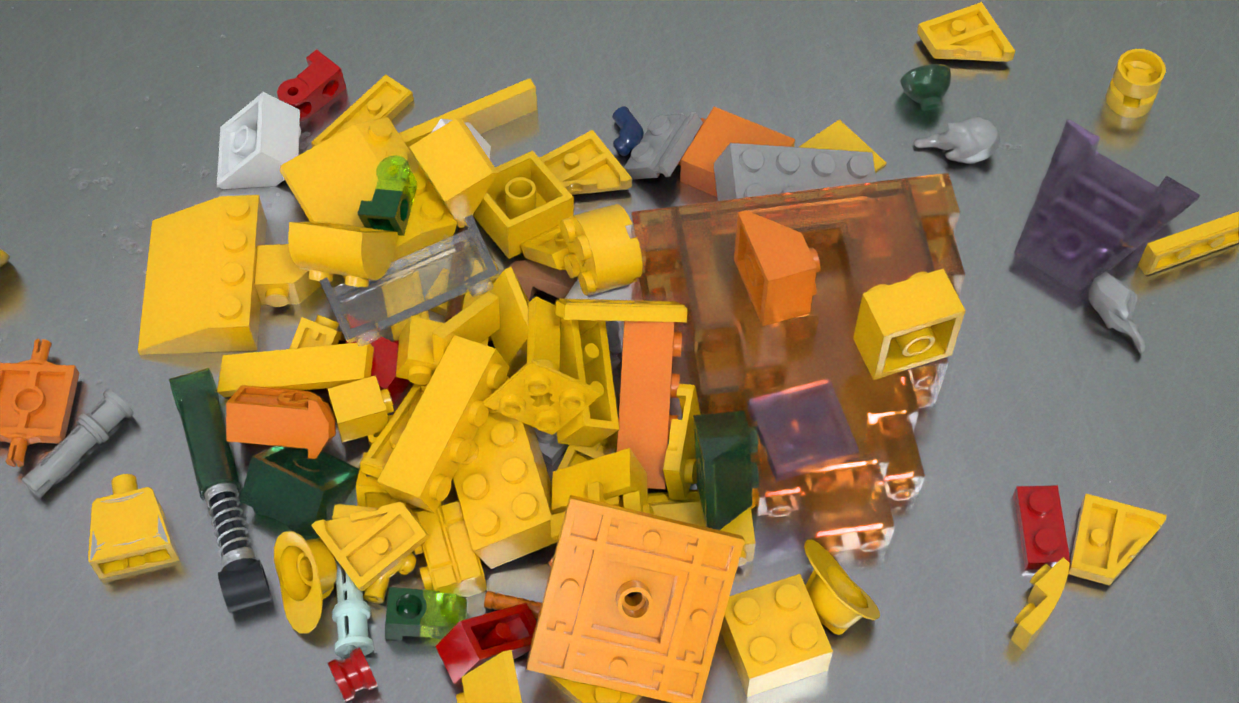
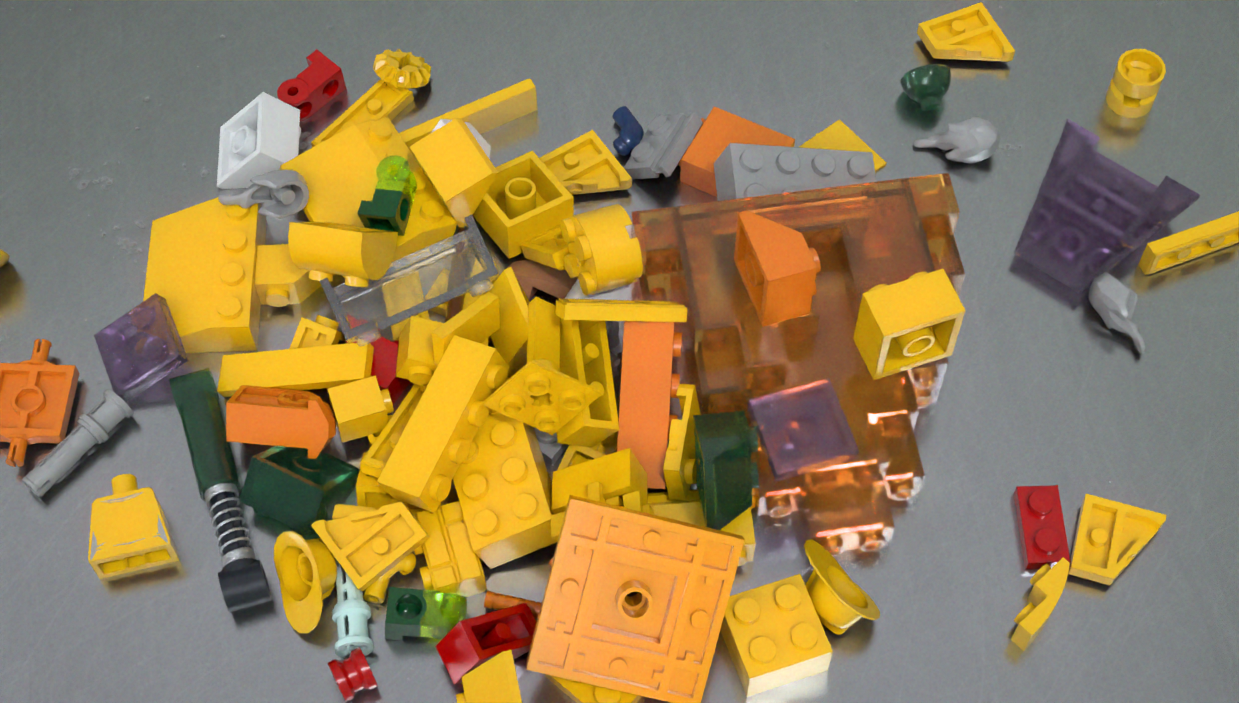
(141, 347): none -> clear purple plate
(278, 191): none -> light grey piece
(413, 71): none -> yellow gear

